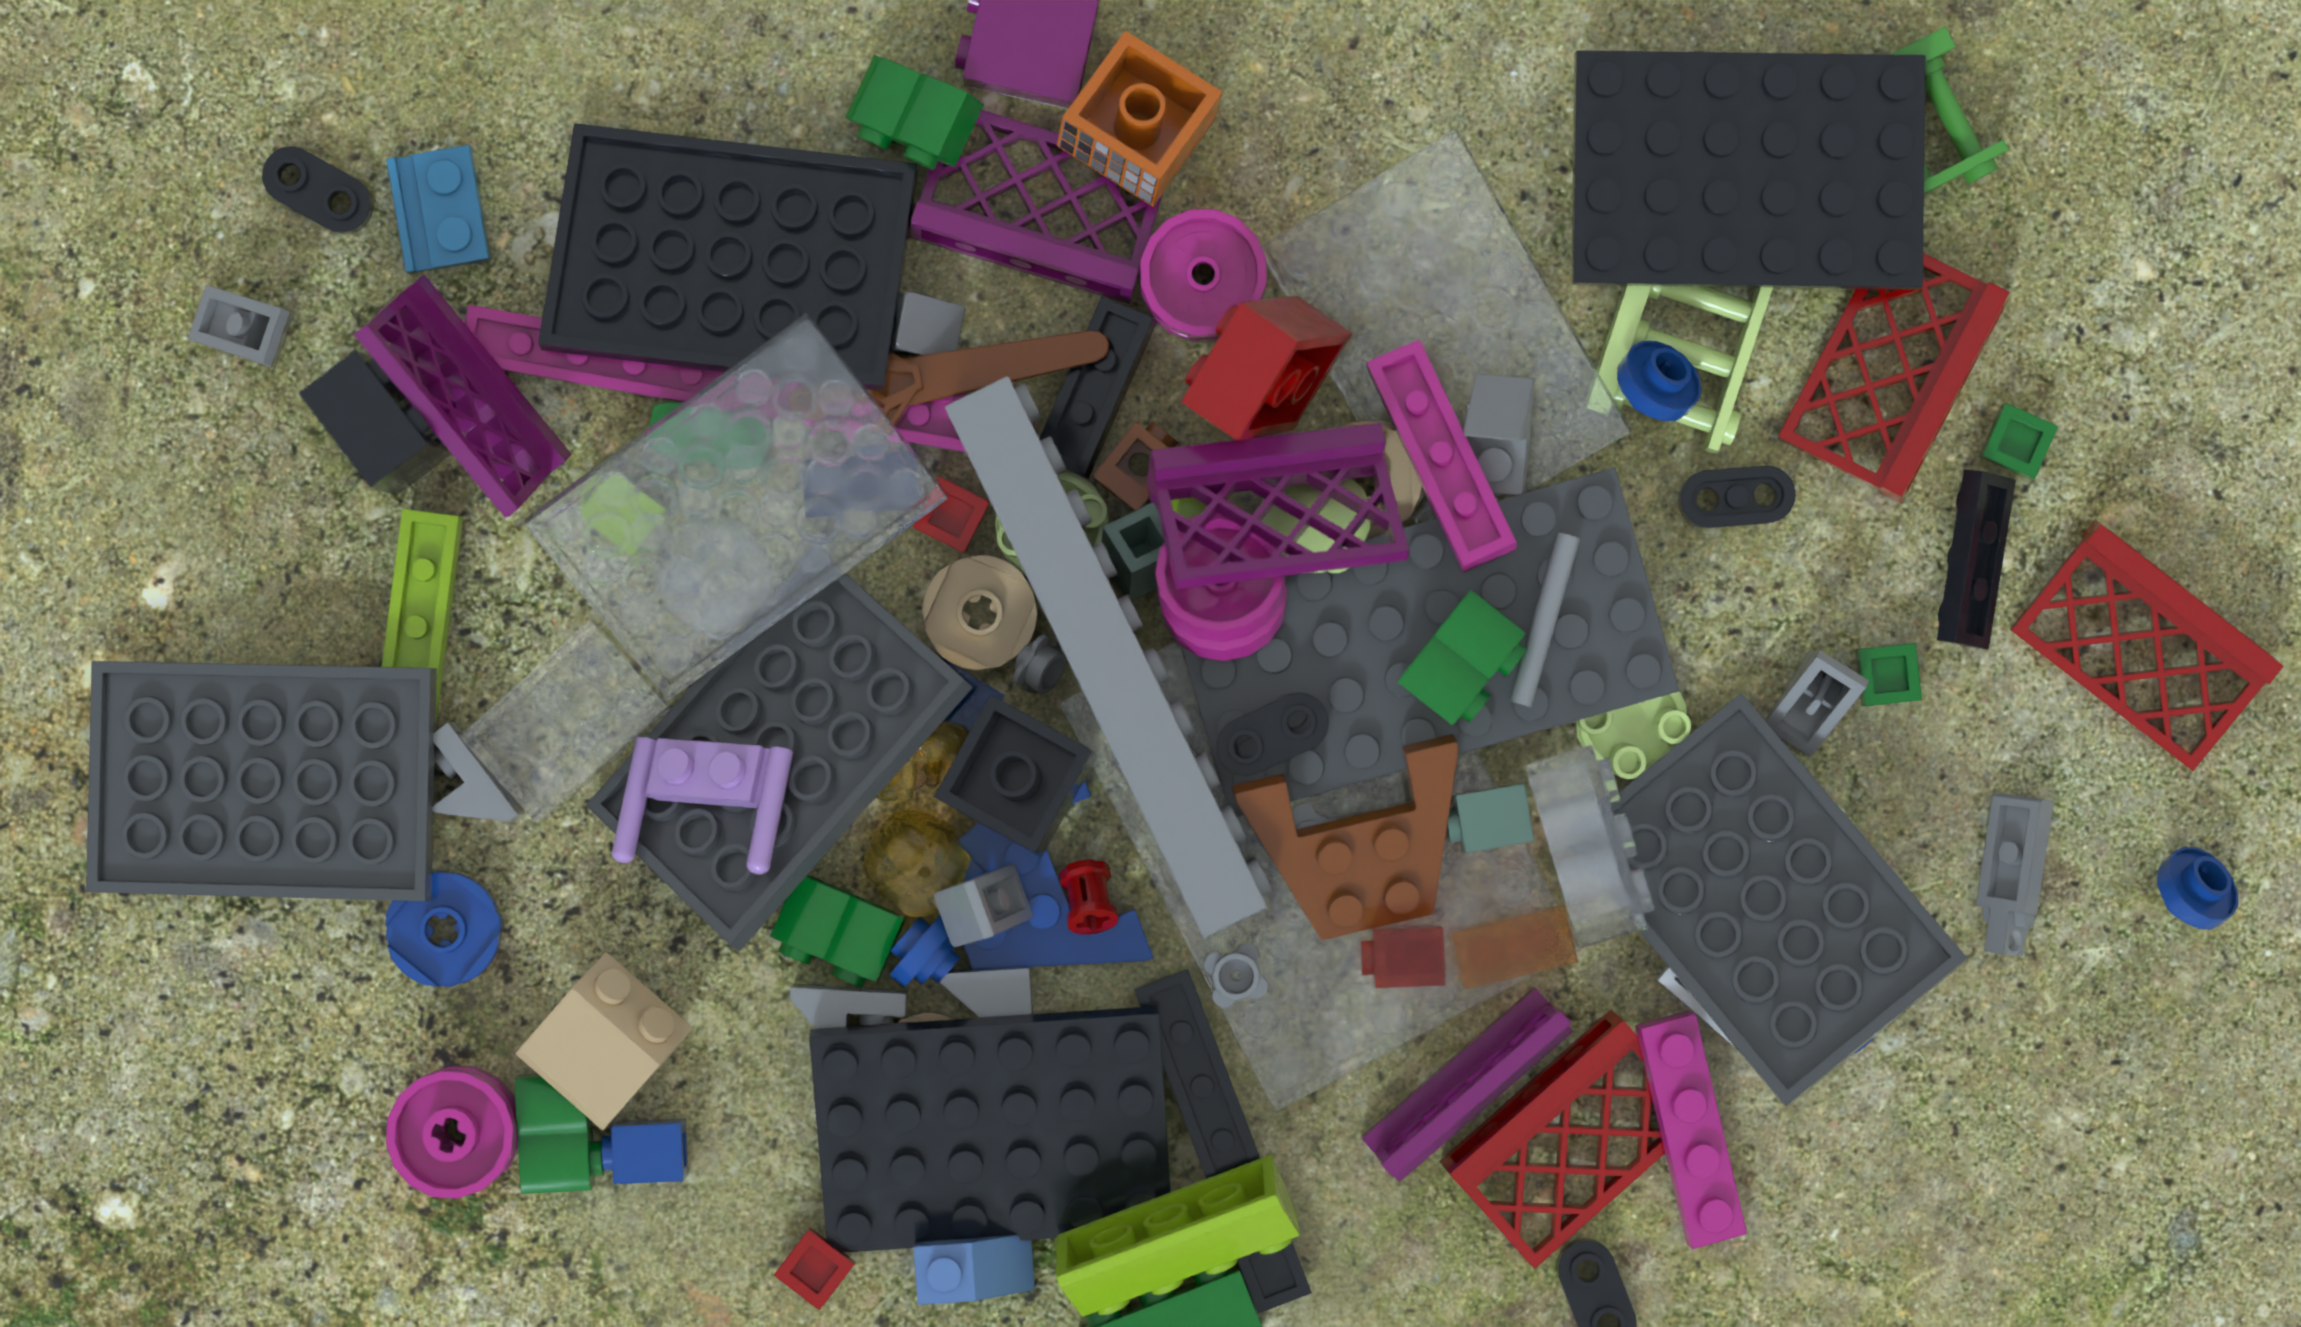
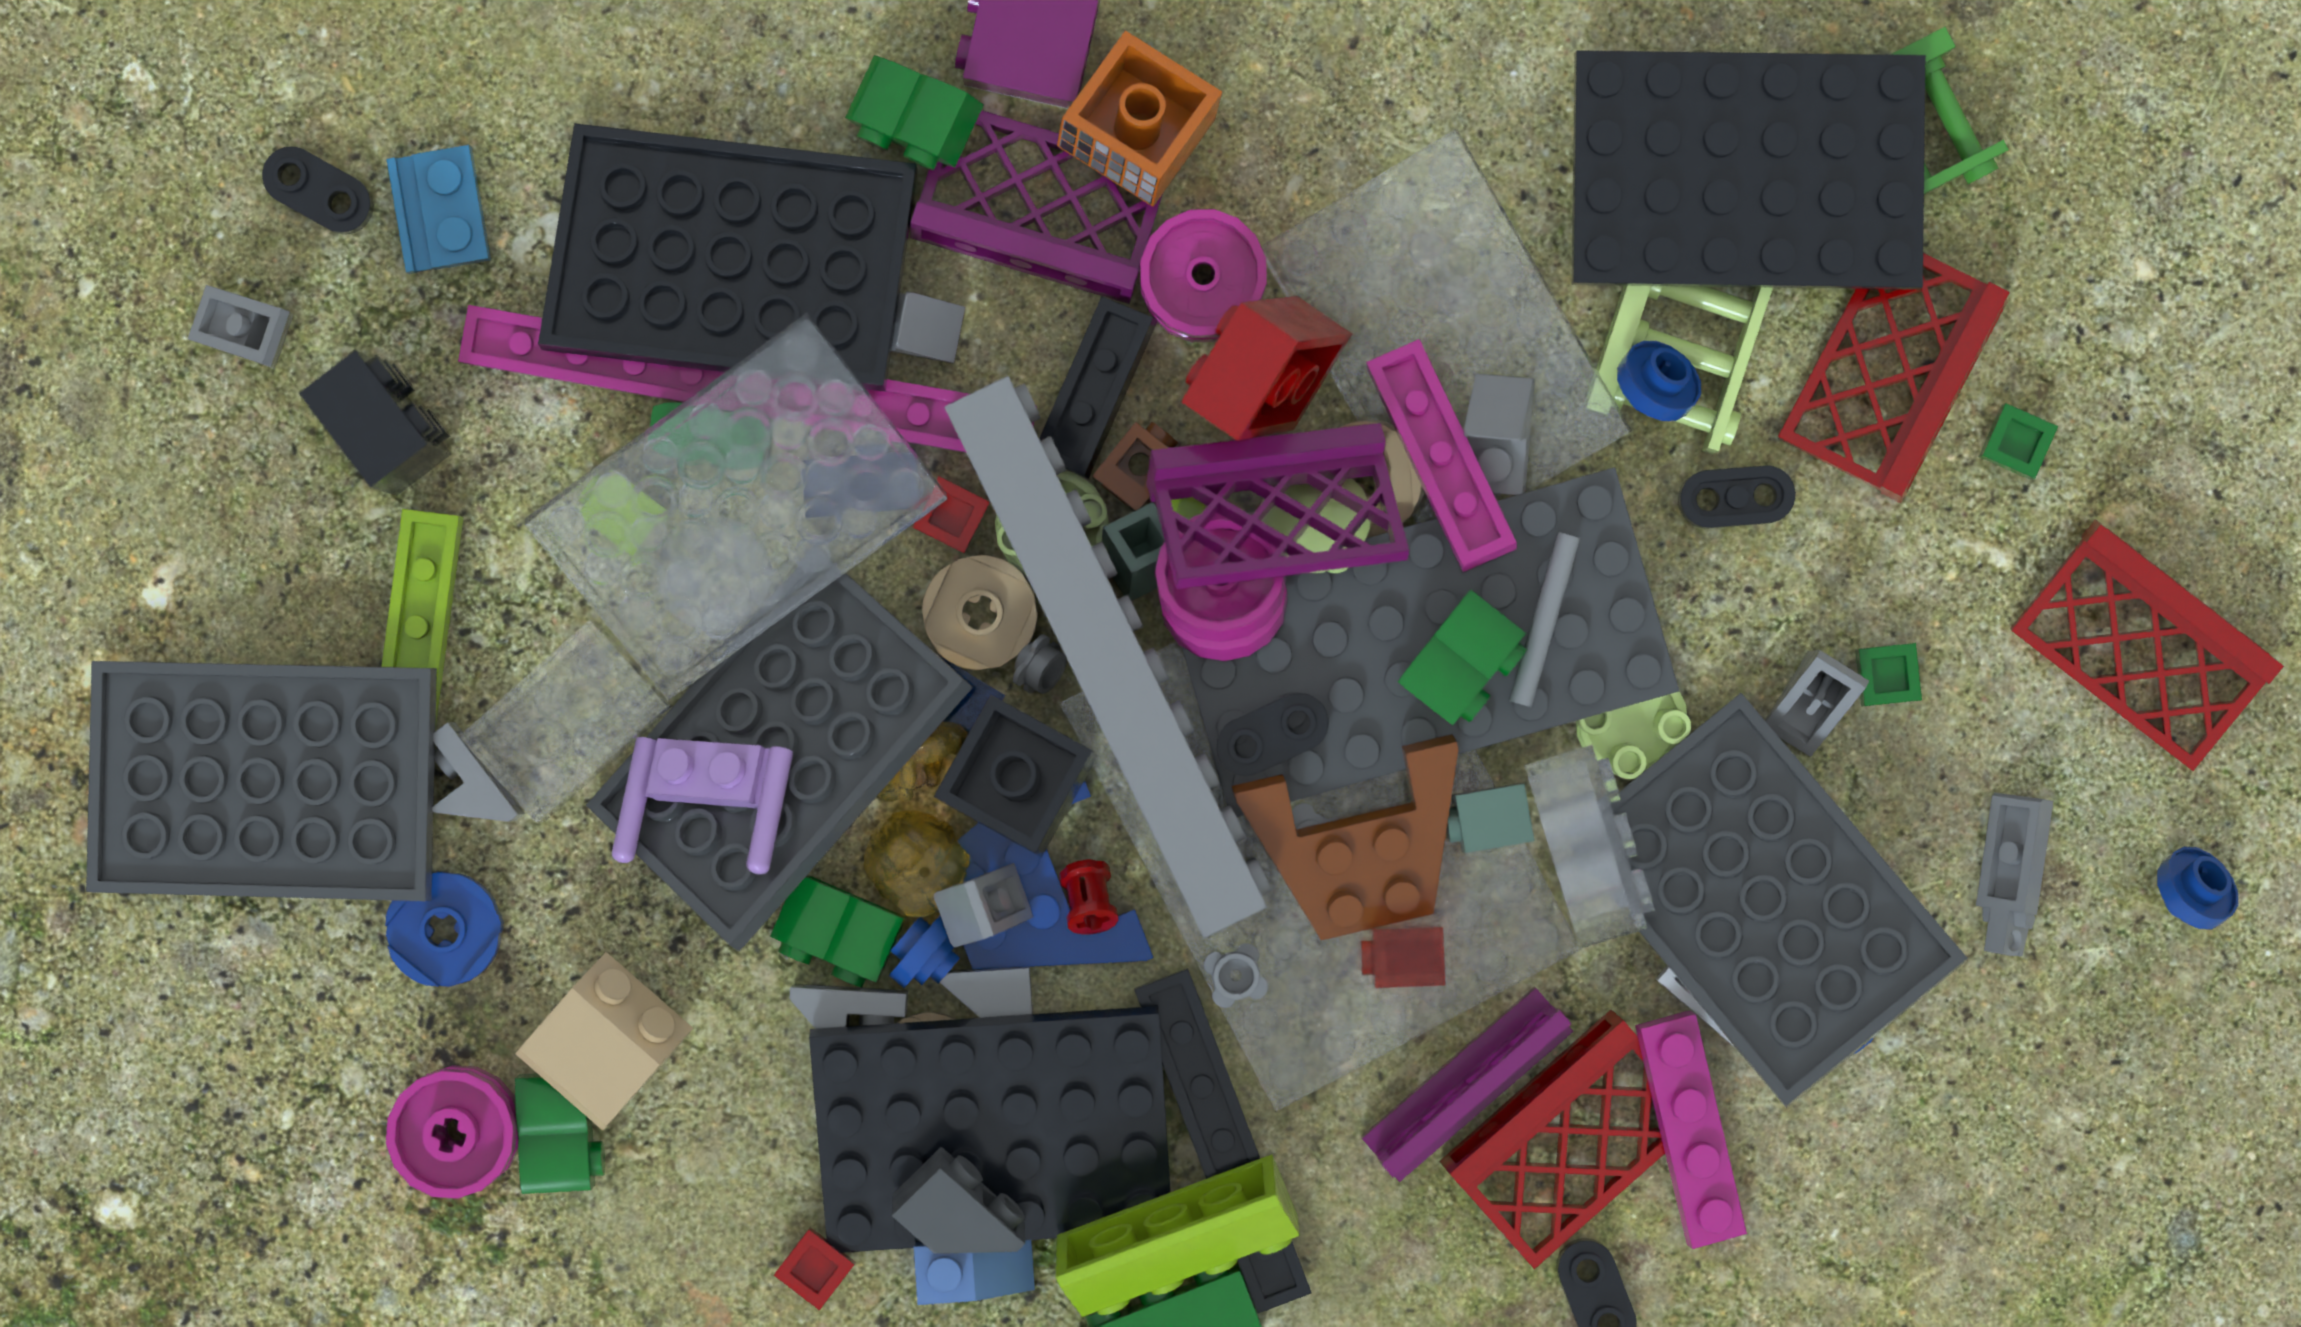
(463, 395): magenta fence -> none
(646, 1151): blue brick -> none
(955, 1211): none -> dark grey slope
(966, 370): dark orange sword -> none
(1514, 947): clear orange plate -> none
(1975, 559): black plate -> none

